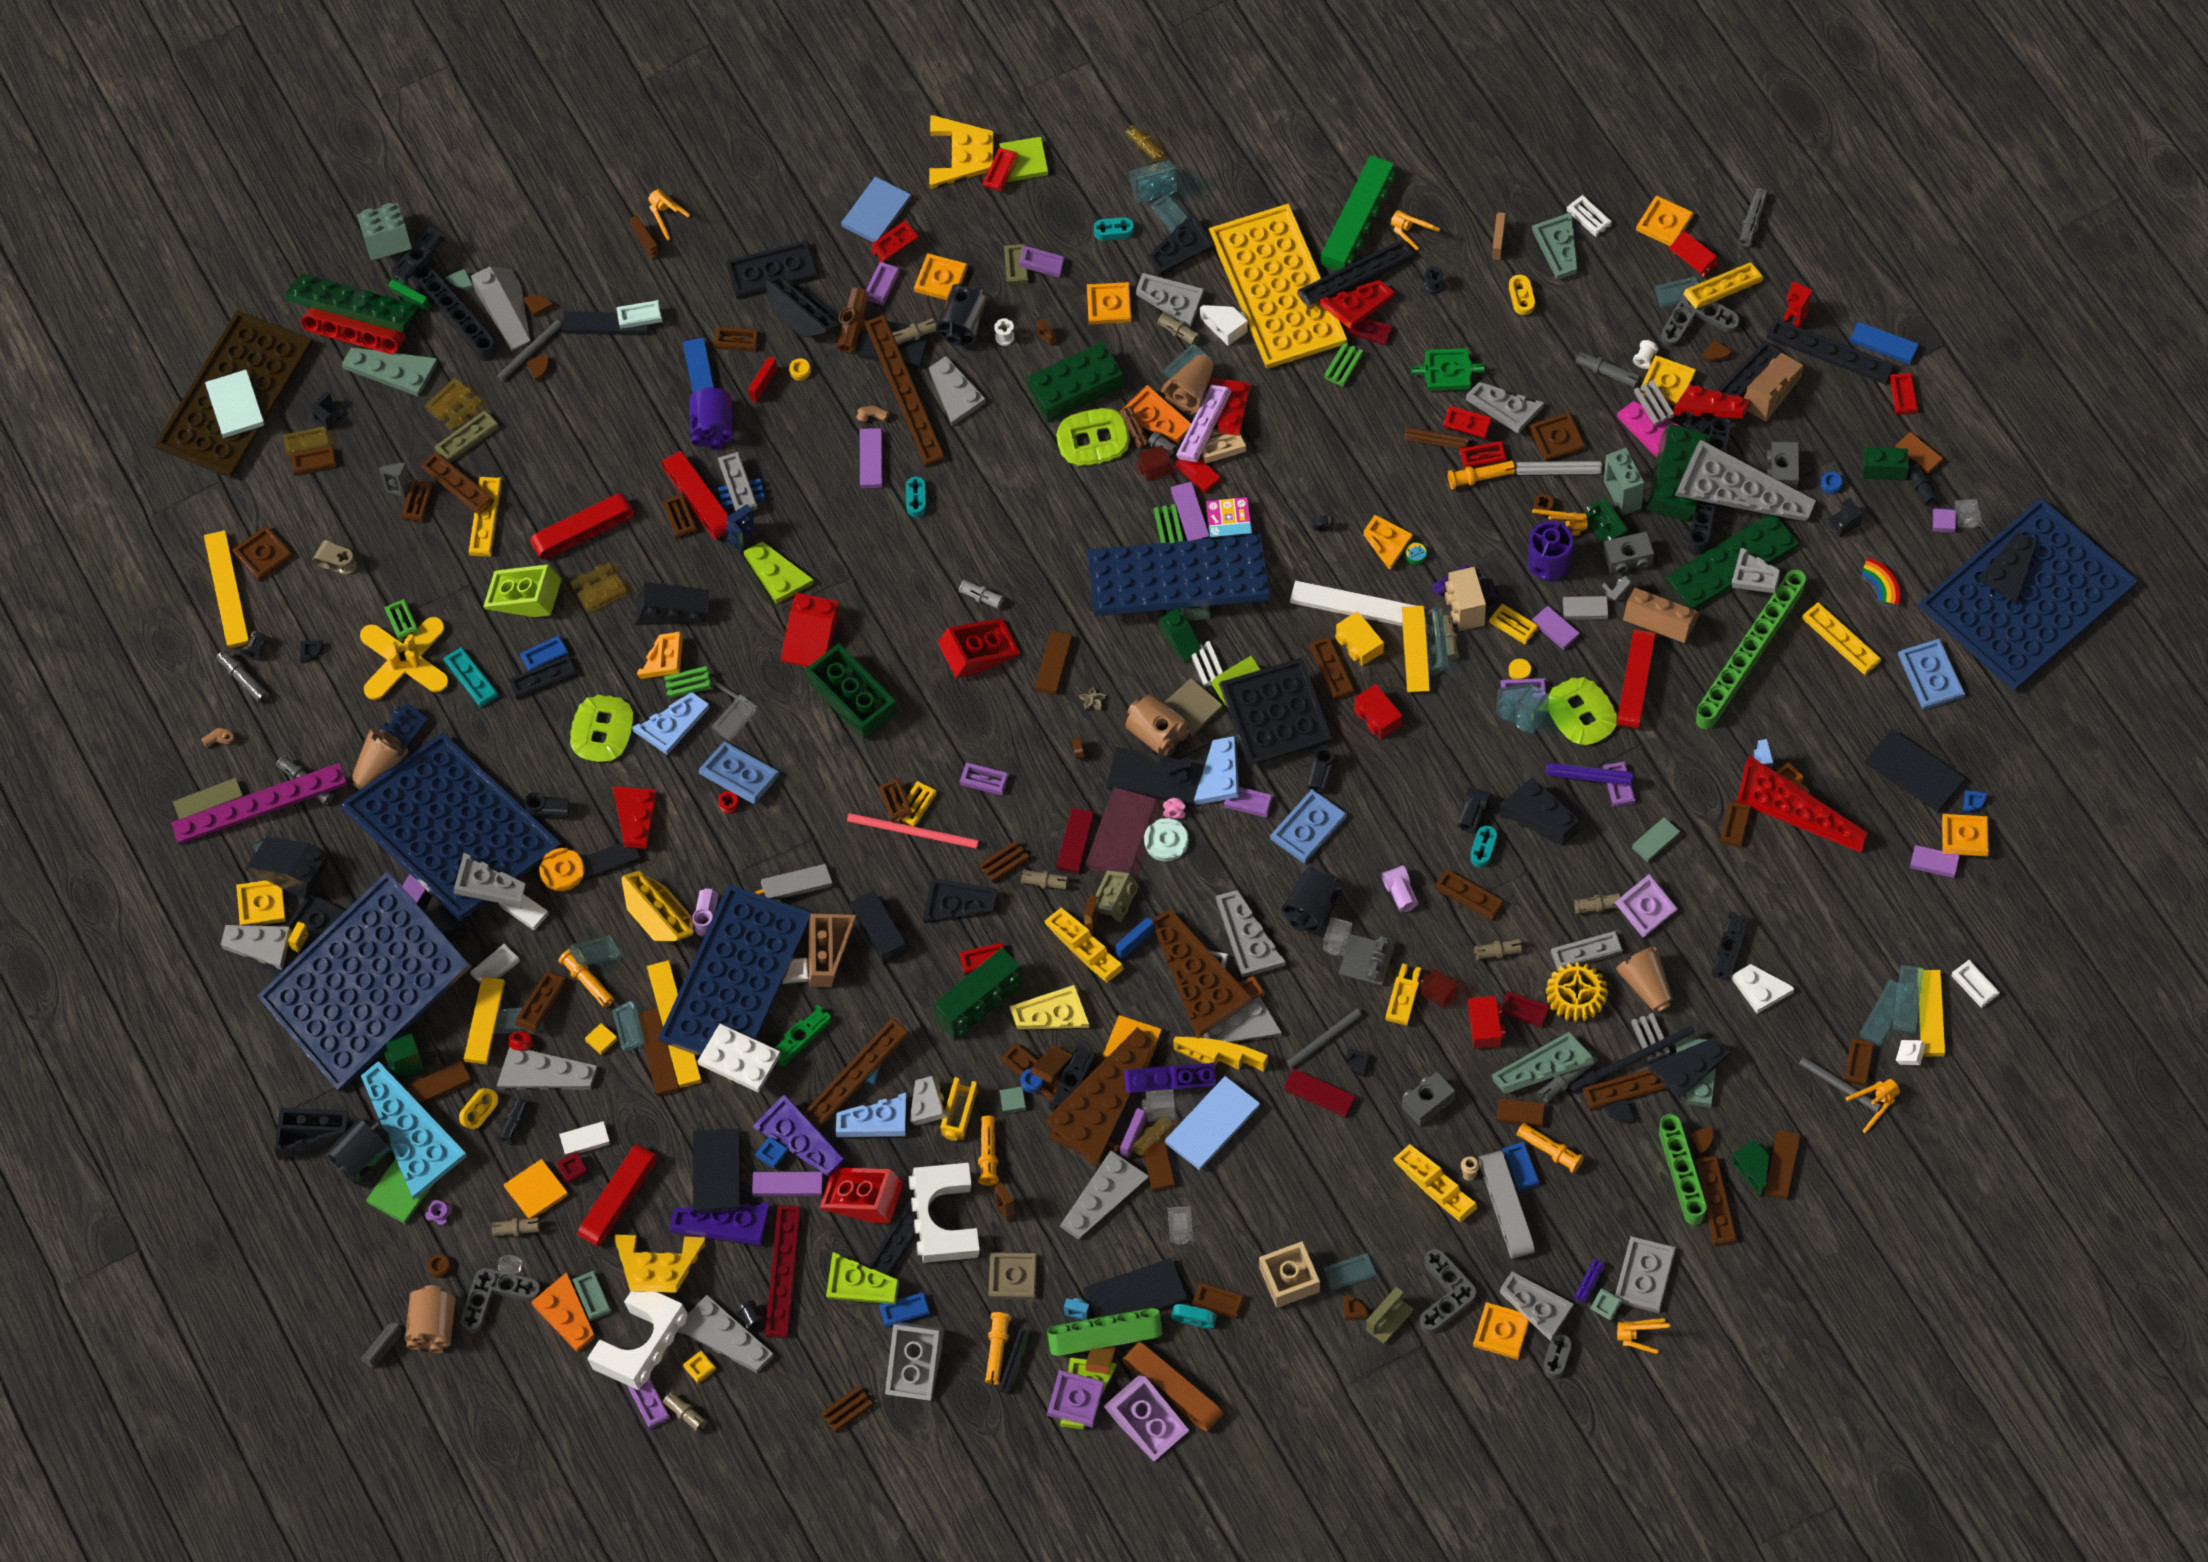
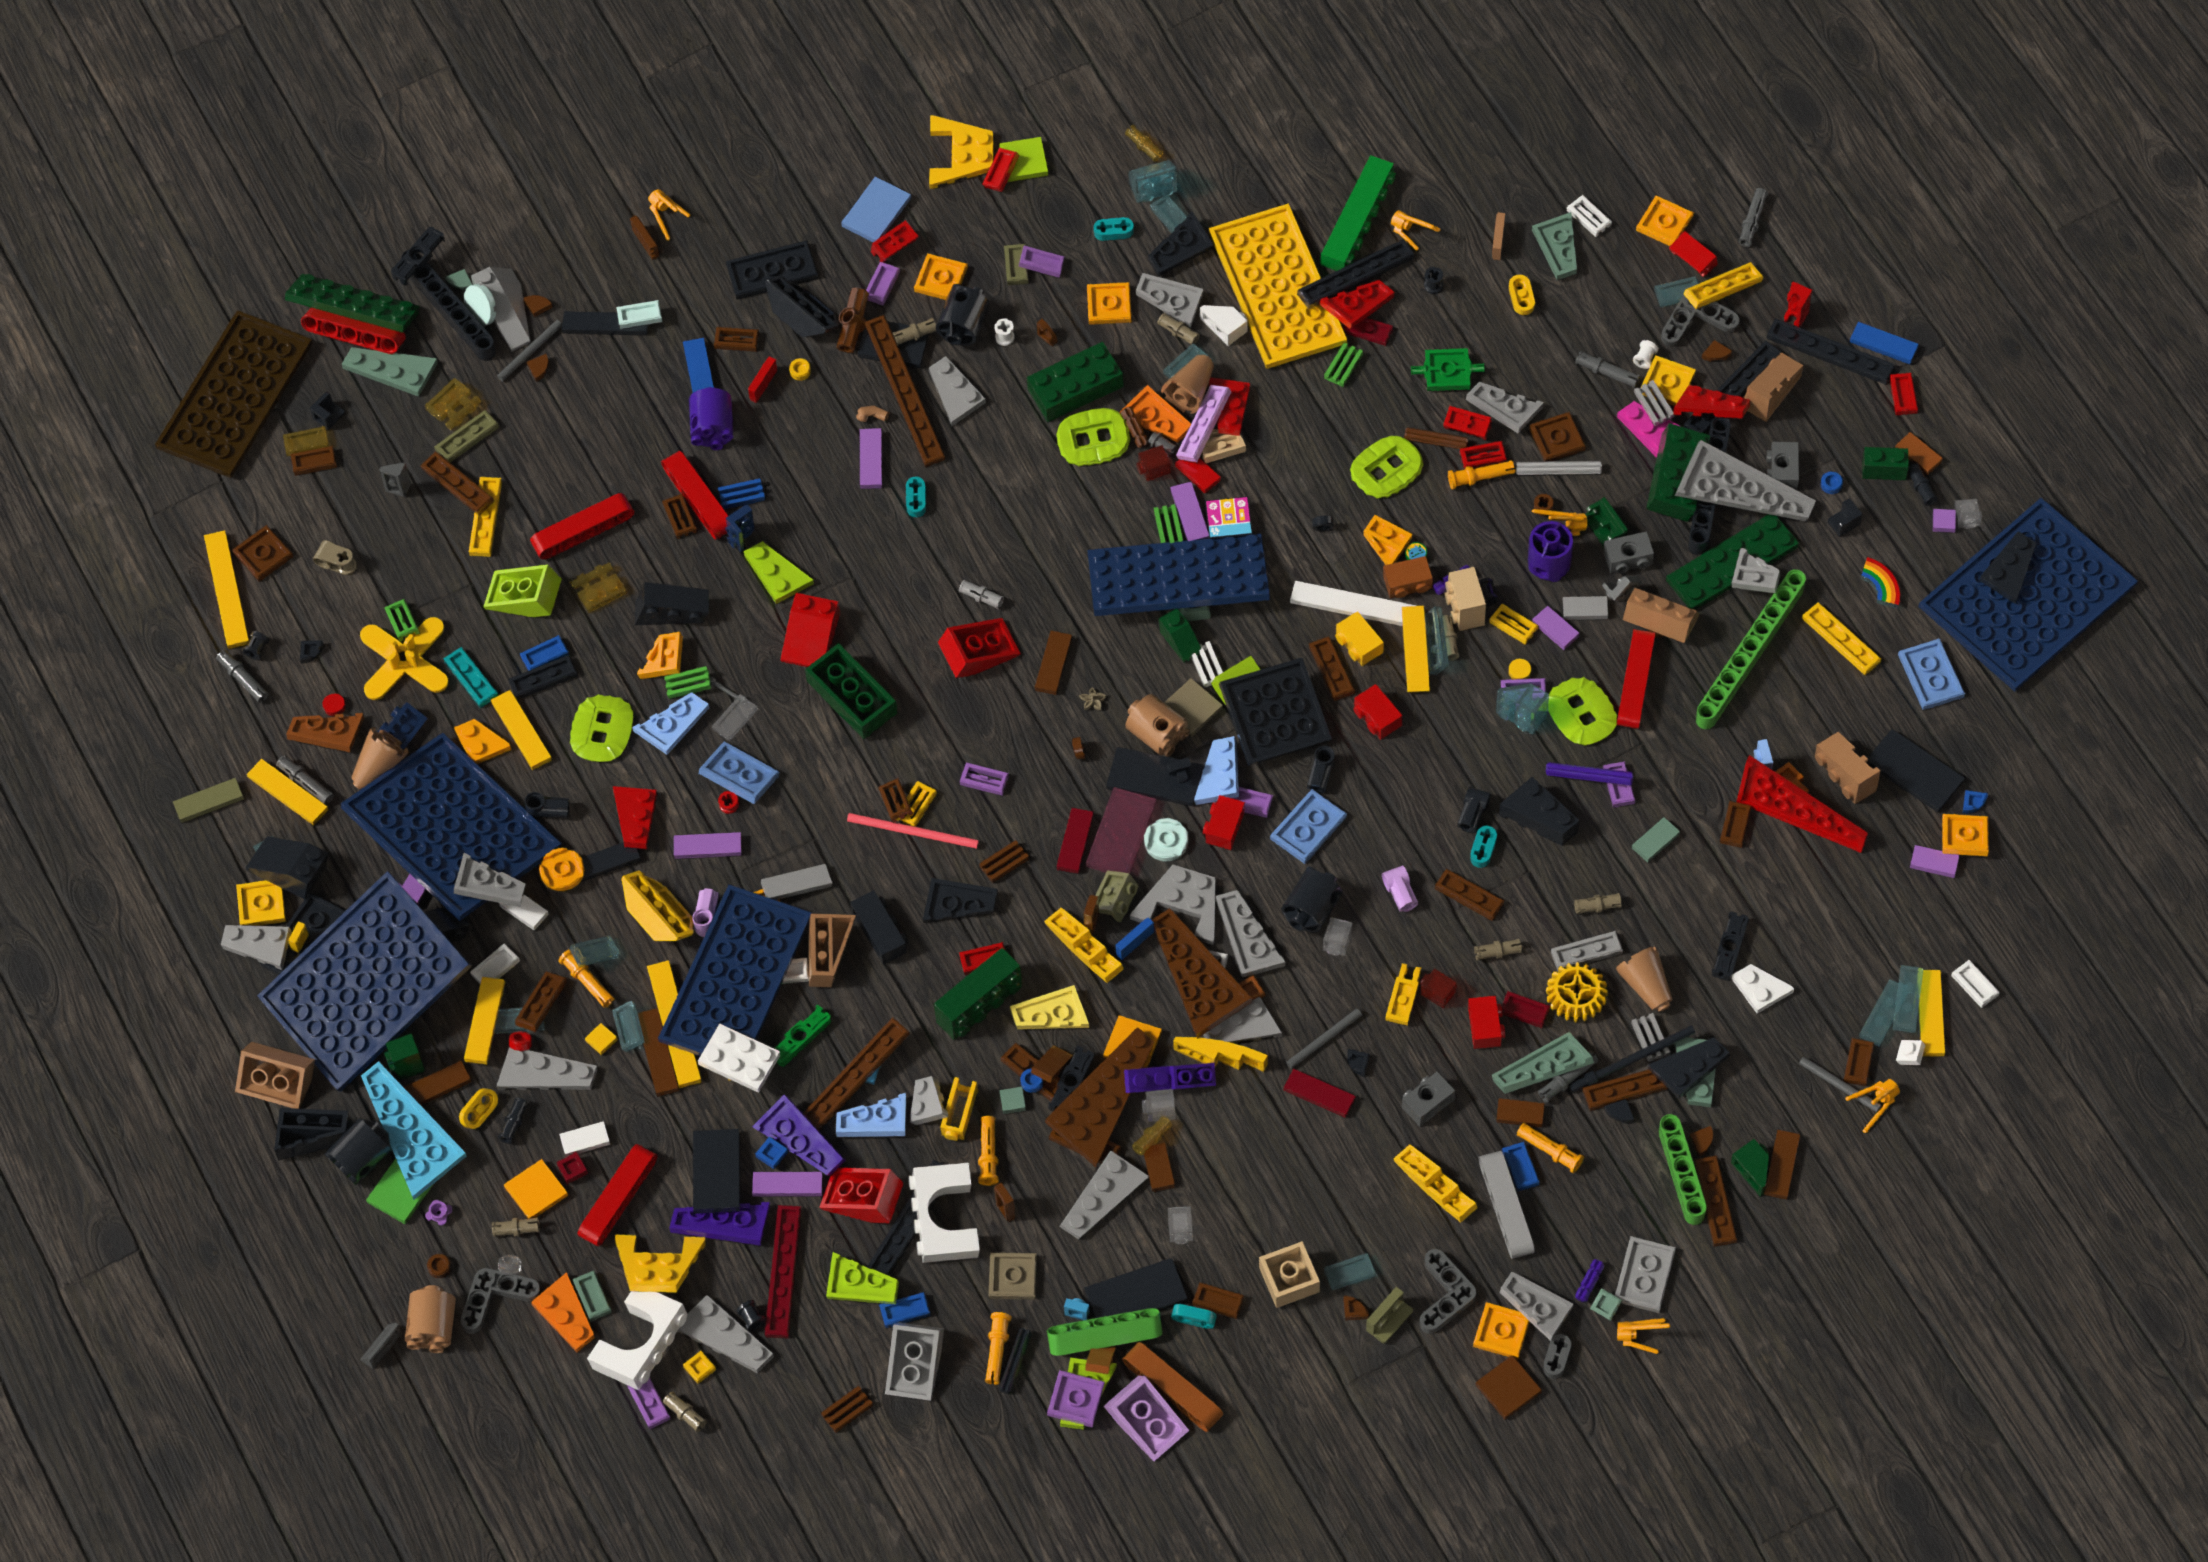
(218, 735): medium nougat arm -> none
(234, 403): light aqua tile -> none
(259, 803): magenta plate -> none
(274, 1075): none -> medium nougat slope
(287, 792): none -> yellow tile
(329, 732): none -> dark orange wing
(334, 704): none -> red tile
(384, 231): sand green brick -> none
(409, 295): green tile -> none
(413, 516): reddish brown tile -> none
(480, 303): none -> light aqua tile
(480, 742): none -> light orange wing
(521, 730): none -> yellow tile
(707, 845): none -> medium lavender tile
(737, 481): light grey tile -> none
(1044, 879): dark tan pin -> none
(1133, 1133): medium lavender tile -> none
(1174, 808): bright pink plate -> none
(1186, 893): none -> light grey wing
(1212, 1123): light blue tile -> none
(1224, 822): none -> red brick
(1367, 959): dark grey hinge -> none
(1377, 456): none -> lime piece
(1407, 577): none -> dark orange brick
(1469, 1168): tan pin -> none
(1508, 1387): none -> reddish brown tile
(1623, 483): sand green window -> none
(1646, 905): lavender tile -> none
(1847, 768): none -> medium nougat wedge

